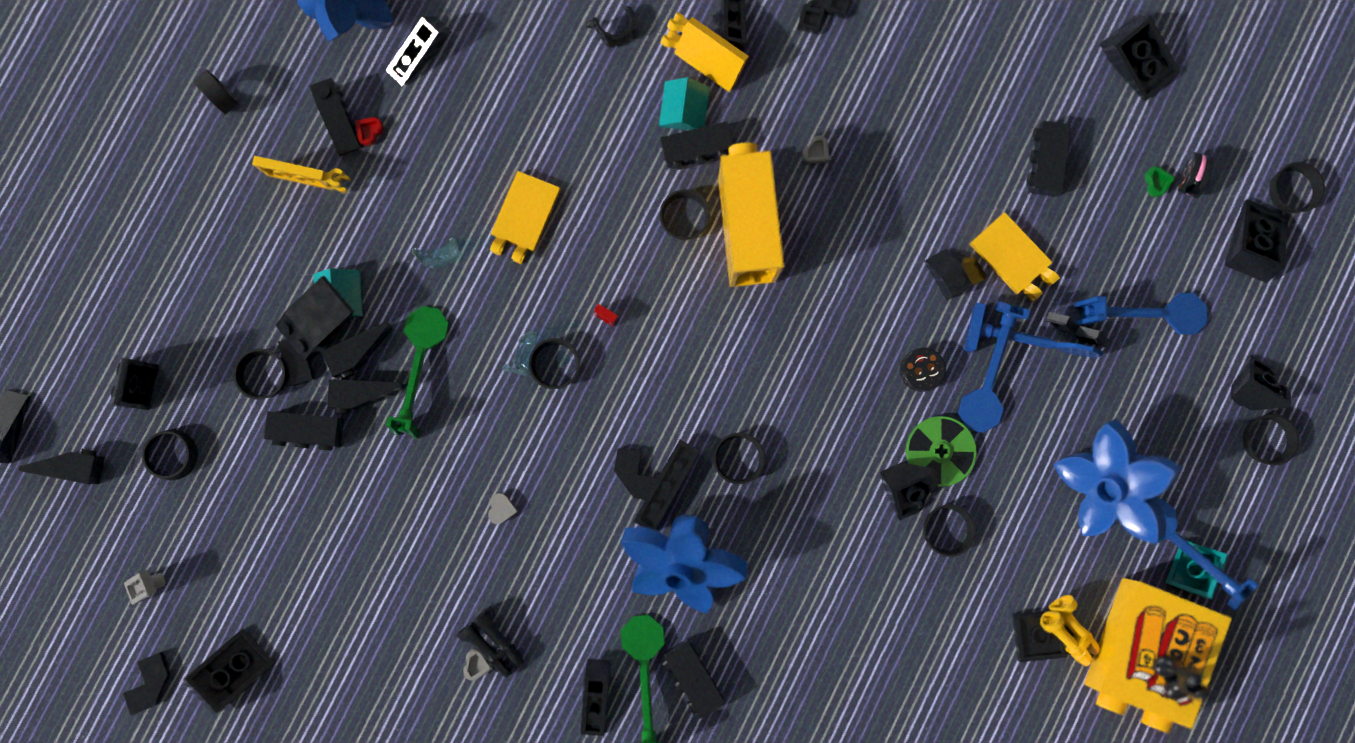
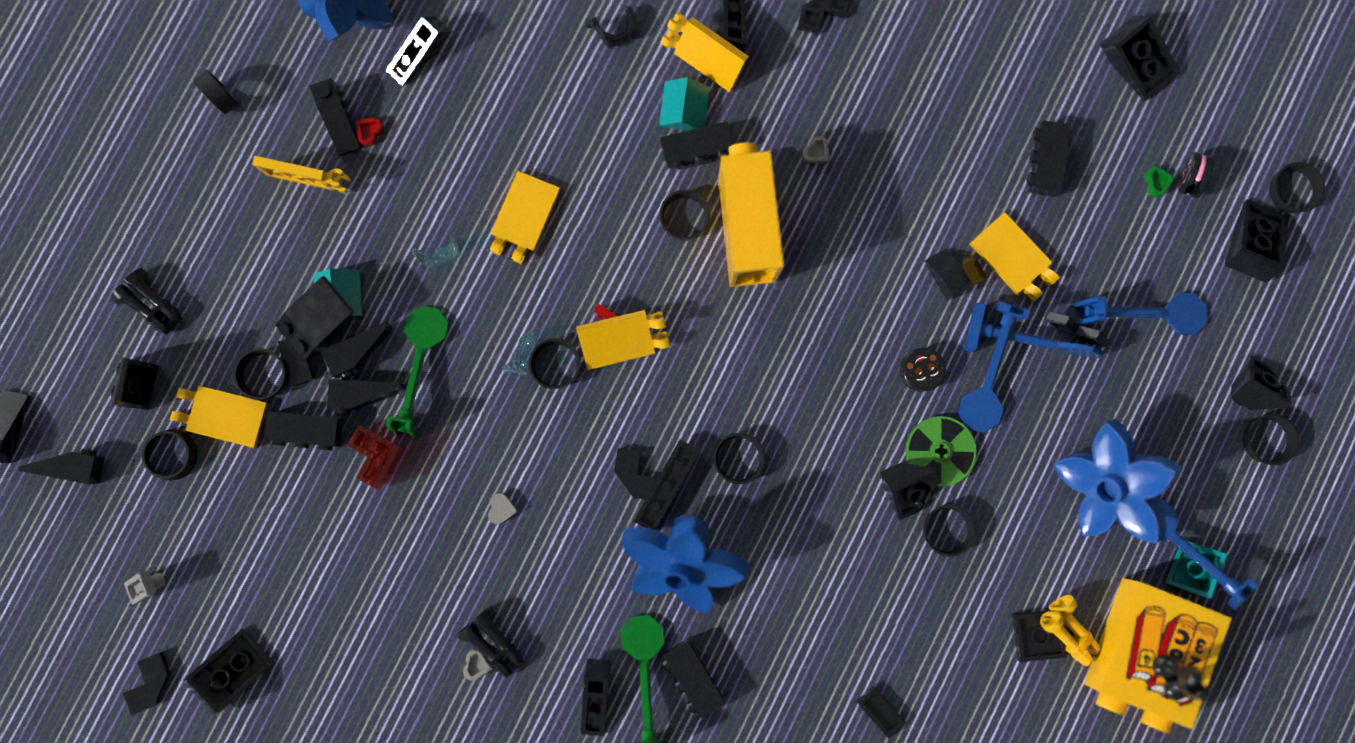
(153, 317): none -> black piece
(223, 415): none -> yellow tile
(381, 455): none -> clear red brick
(621, 338): none -> yellow tile
(880, 712): none -> black tile

